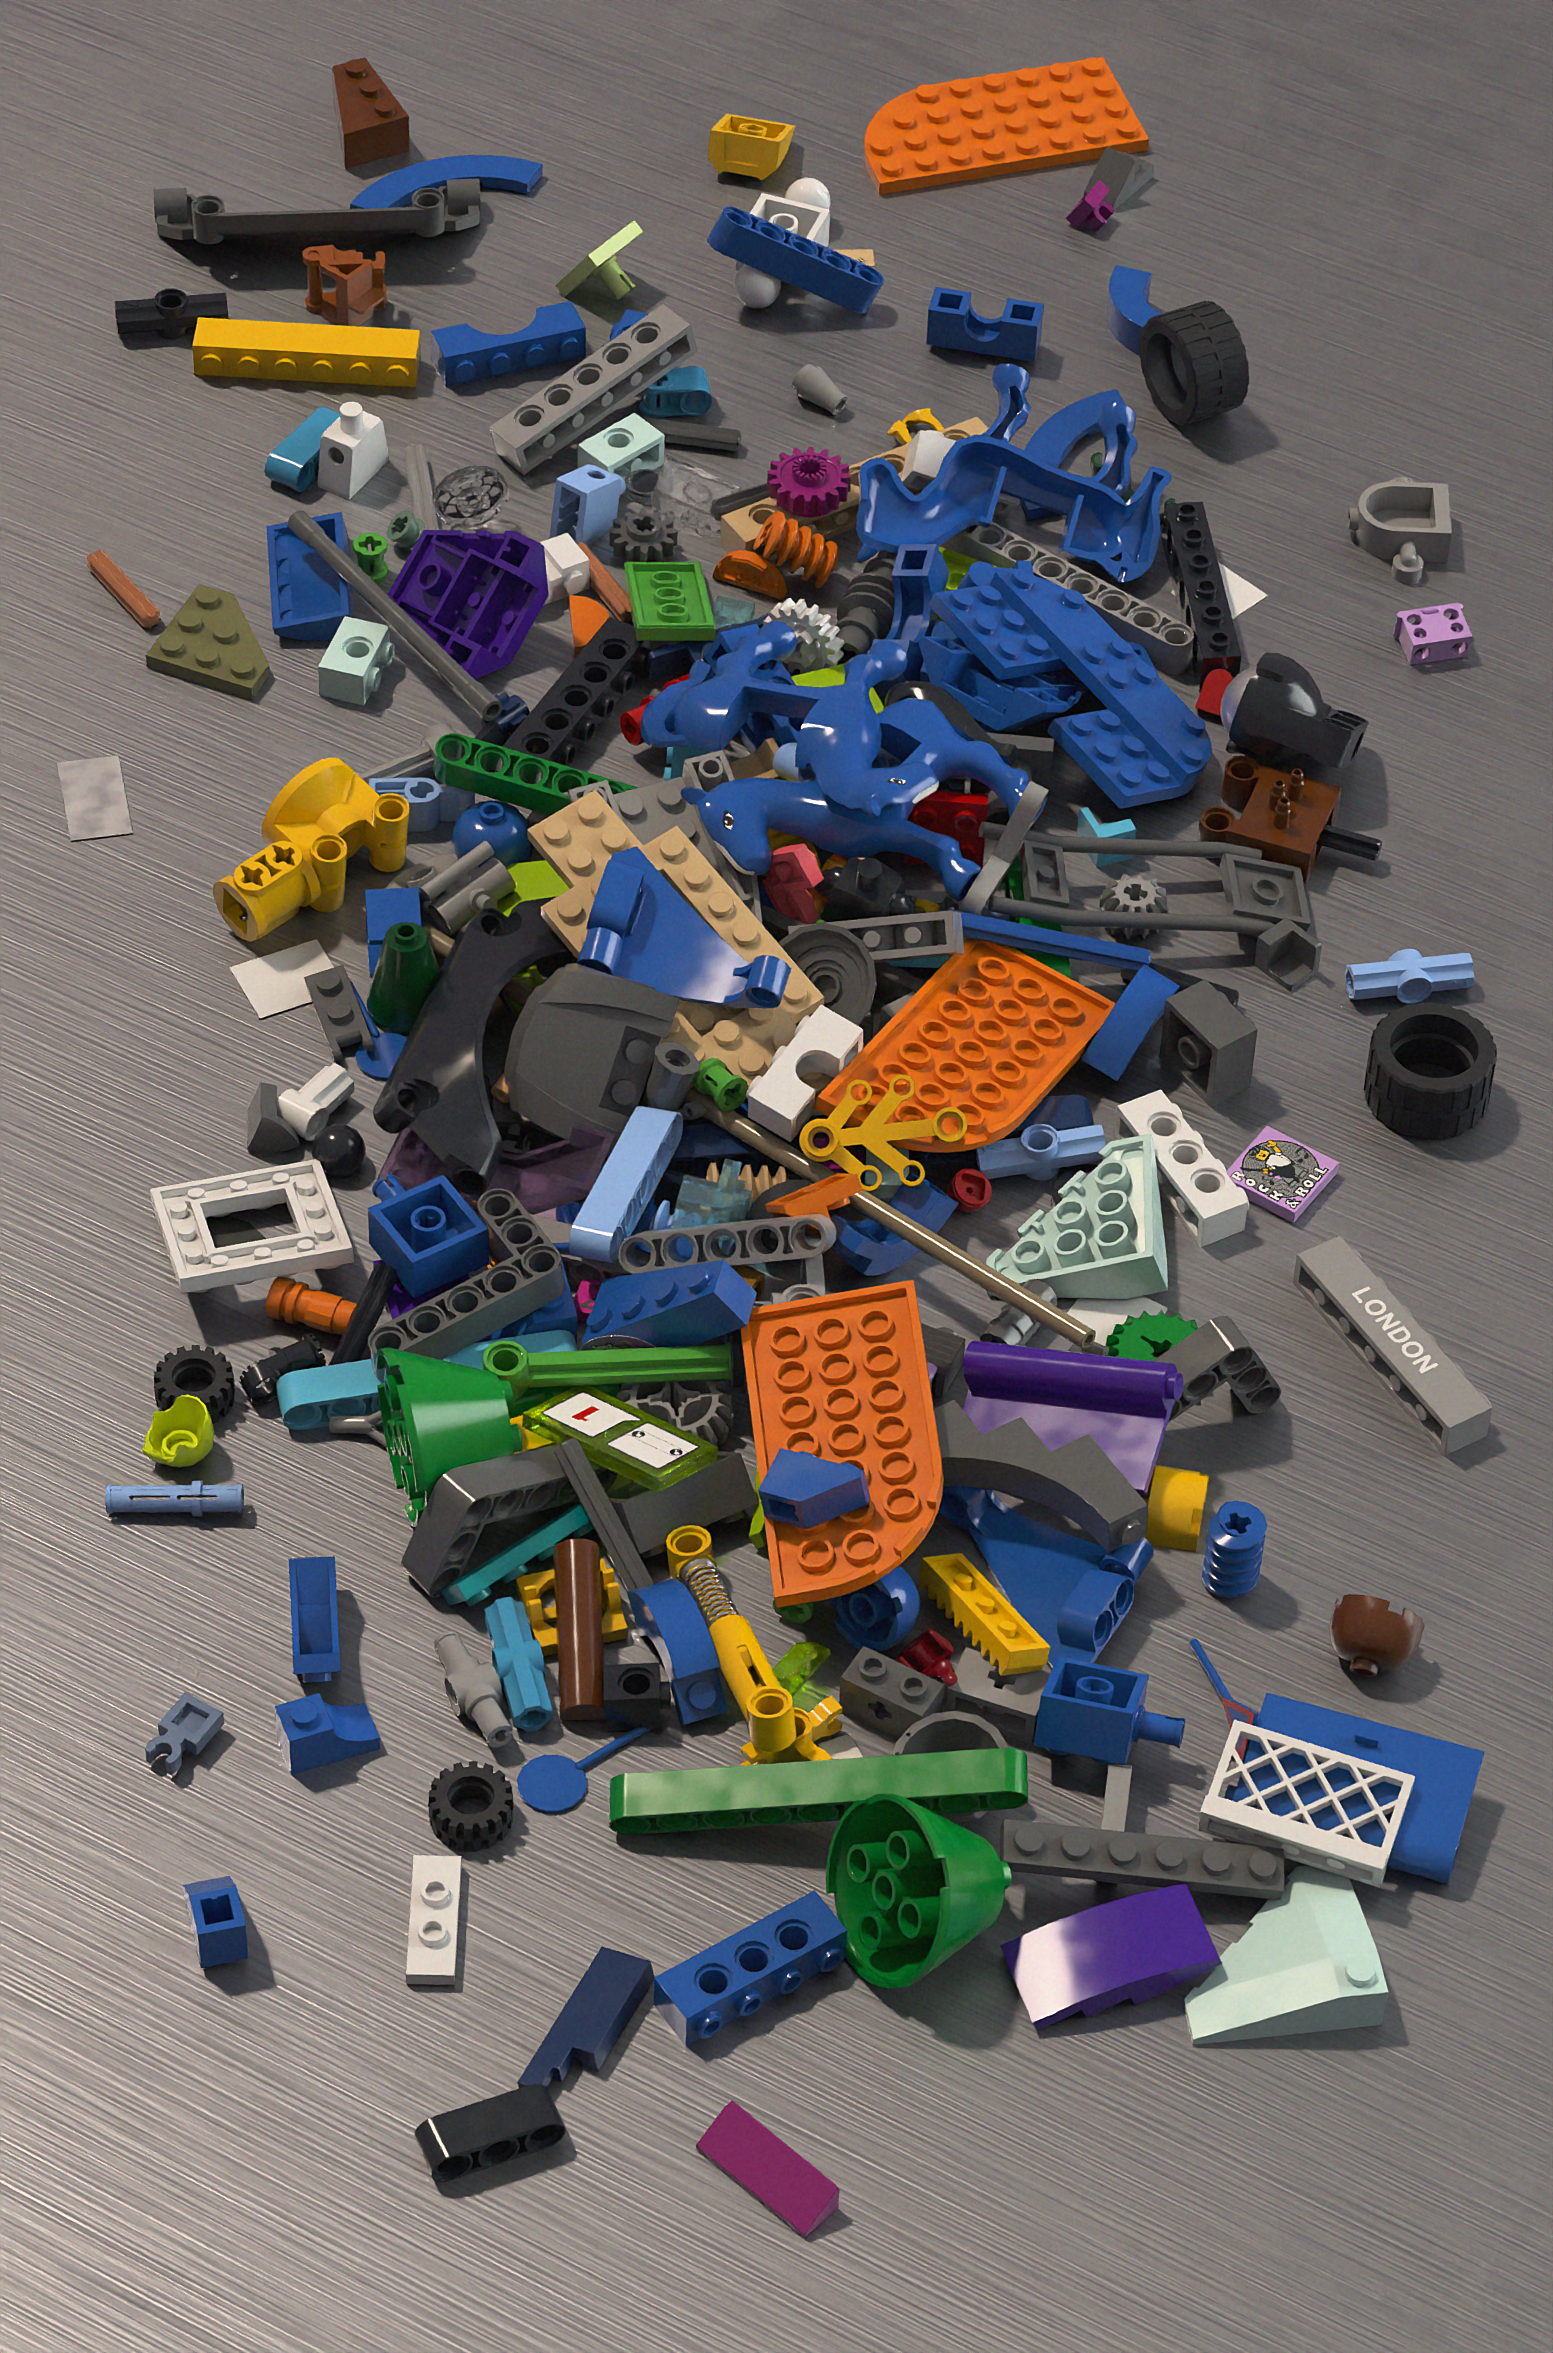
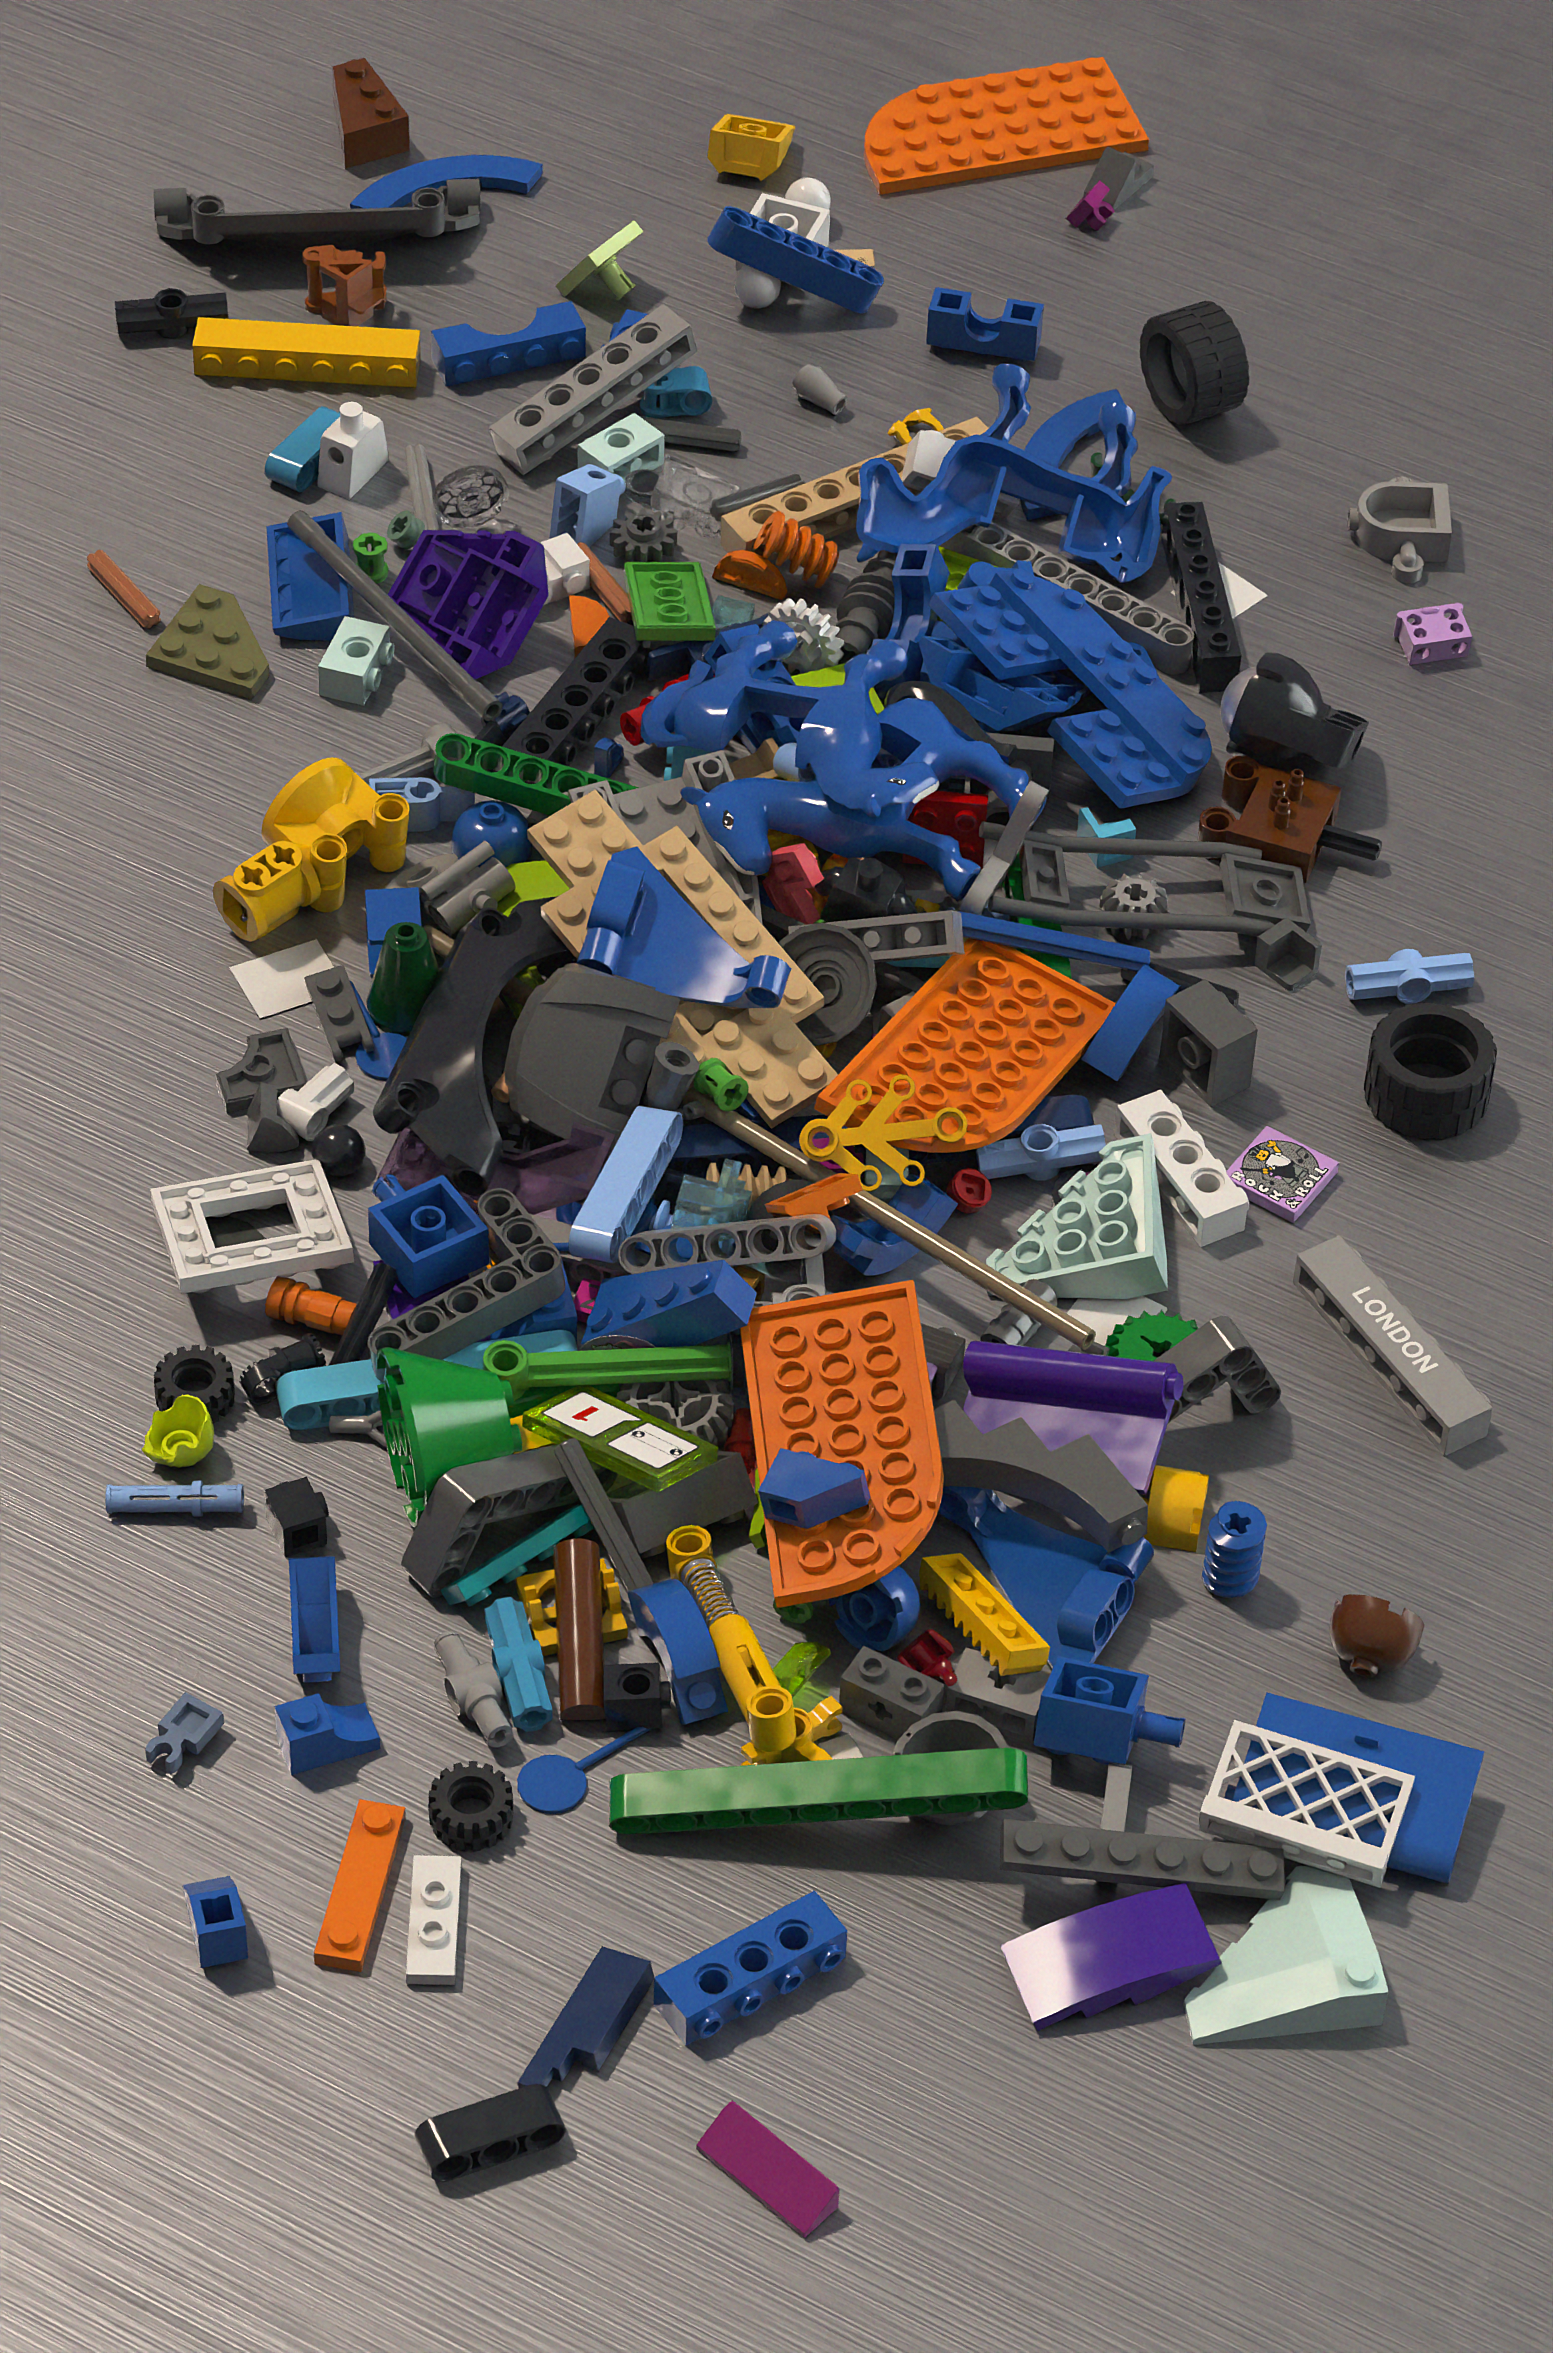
(94, 798): flat silver sticker -> none
(268, 1060): none -> dark grey tile
(296, 1516): none -> black brick
(359, 1885): none -> orange plate
(607, 757): none -> blue tile
(742, 1438): none -> clear red pin
(808, 482): magenta gear -> none
(820, 1045): white arch -> none
(910, 1888): green cone -> none
(1129, 305): blue arch -> none
(1212, 692): red tile -> none
(1233, 1709): blue piece -> none

